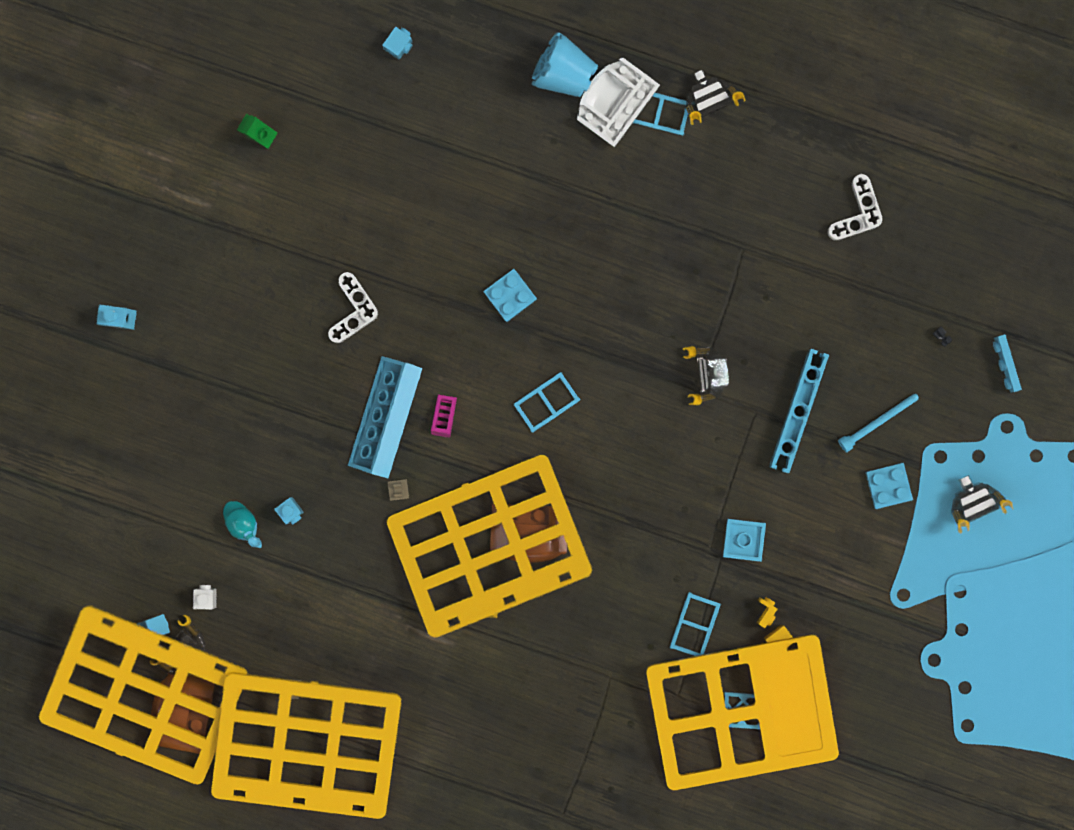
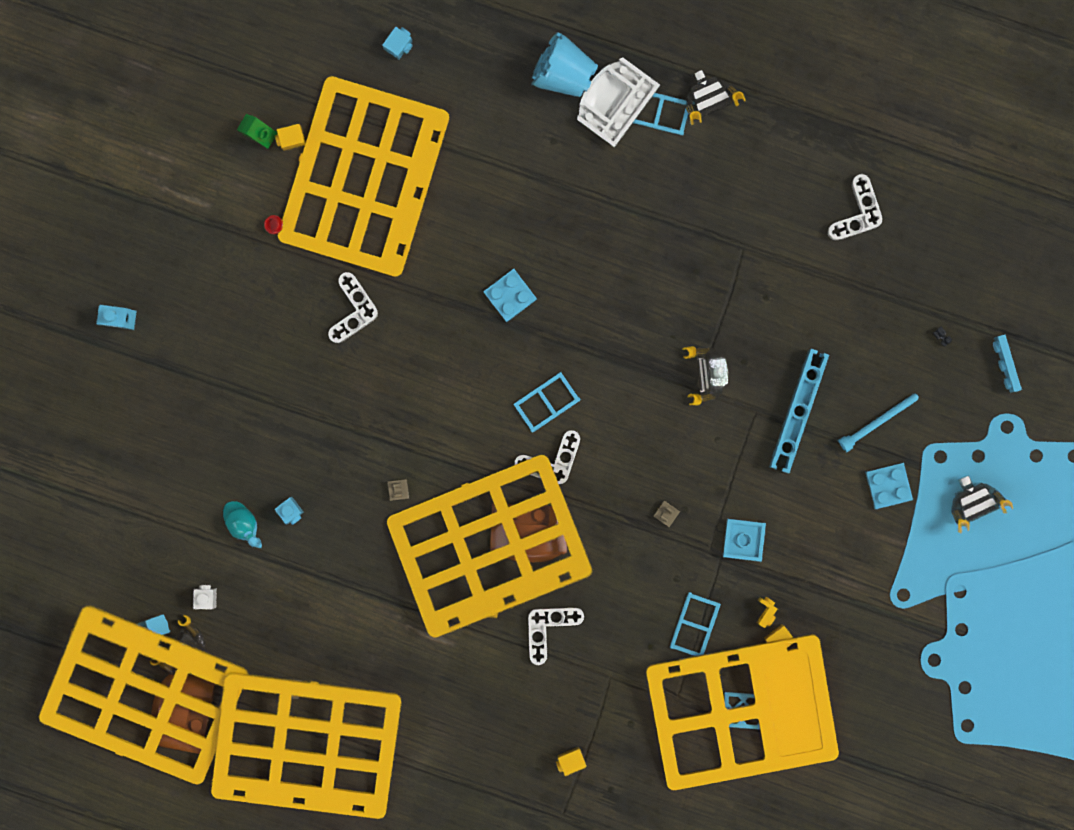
(273, 224): none -> red plate
(290, 137): none -> yellow brick
(385, 417): medium azure slope -> none
(408, 209): none -> yellow door
(438, 431): dark pink slope -> none
(541, 627): none -> white beam
(559, 465): none -> white beam
(571, 761): none -> yellow brick
(666, 513): none -> dark tan tile

